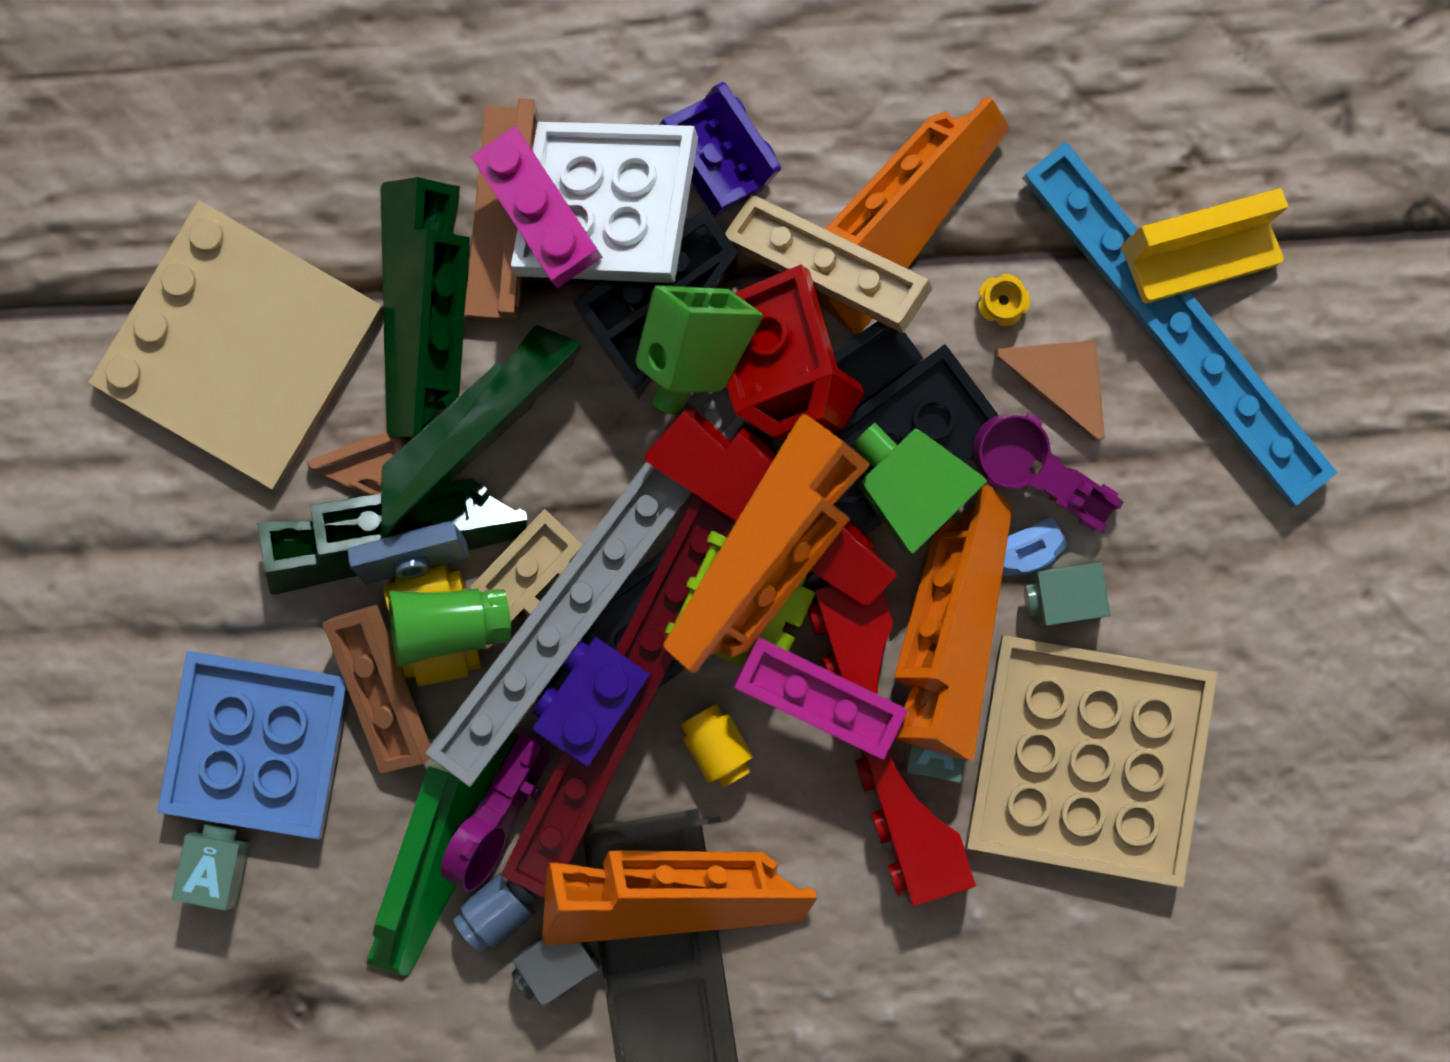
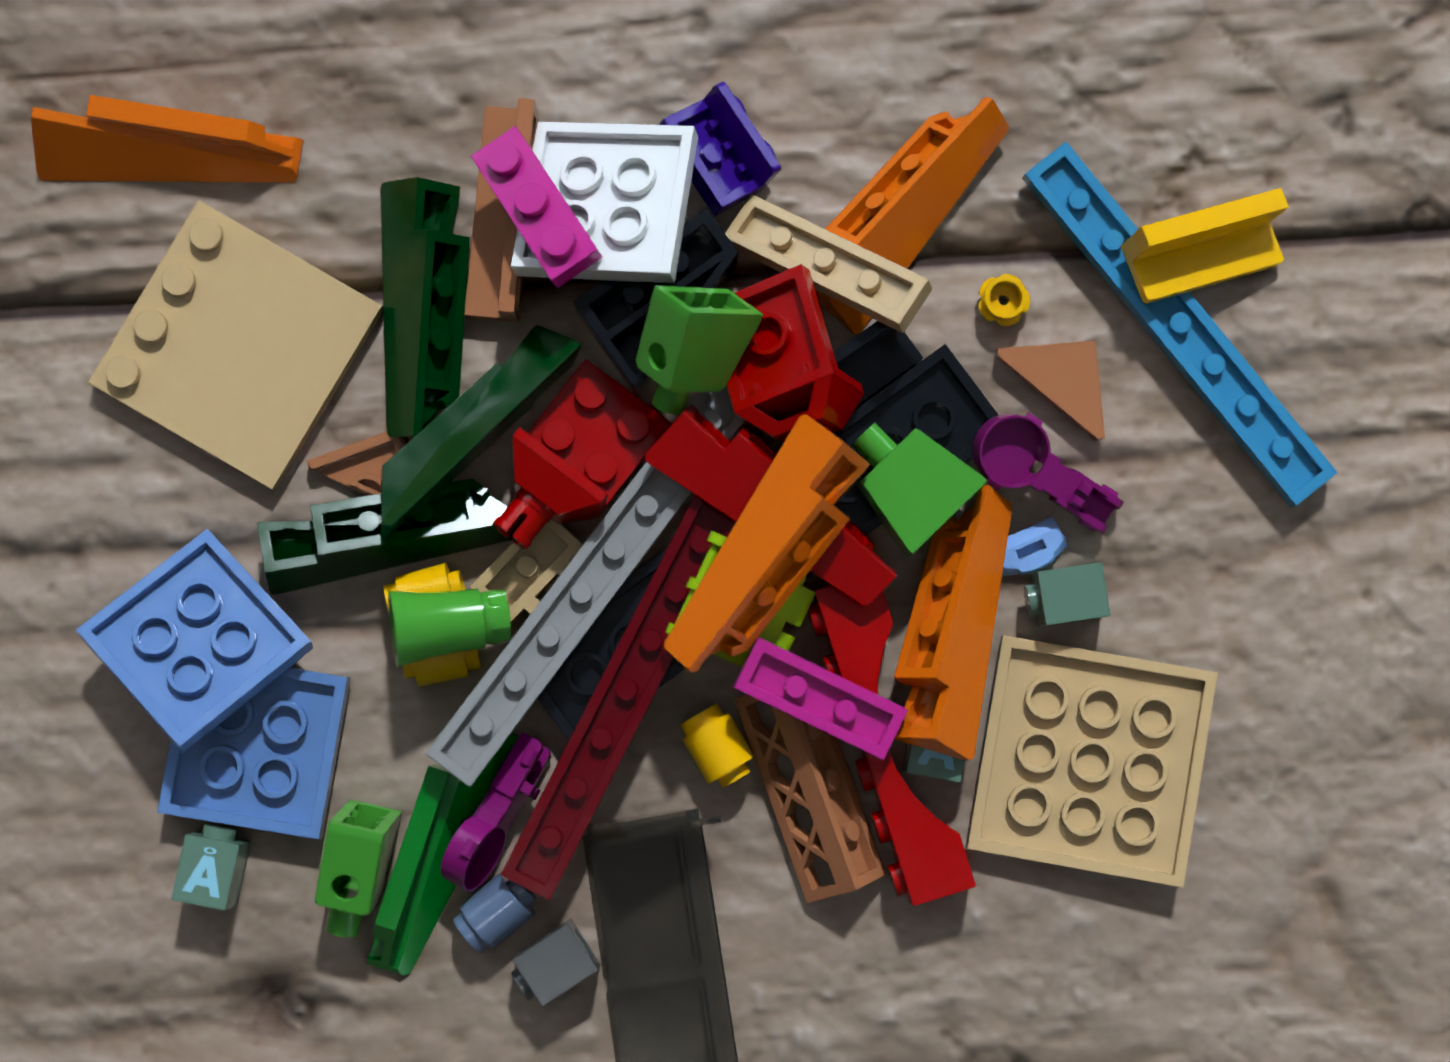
(158, 145): none -> orange wedge
(194, 640): none -> medium blue plate
(355, 864): none -> bright green torso
(378, 689): nougat plate -> none
(408, 553): sand blue plate -> none
(578, 454): none -> red plate
(590, 699): dark purple bracket -> none
(667, 895): orange wedge -> none
(822, 787): none -> nougat fence

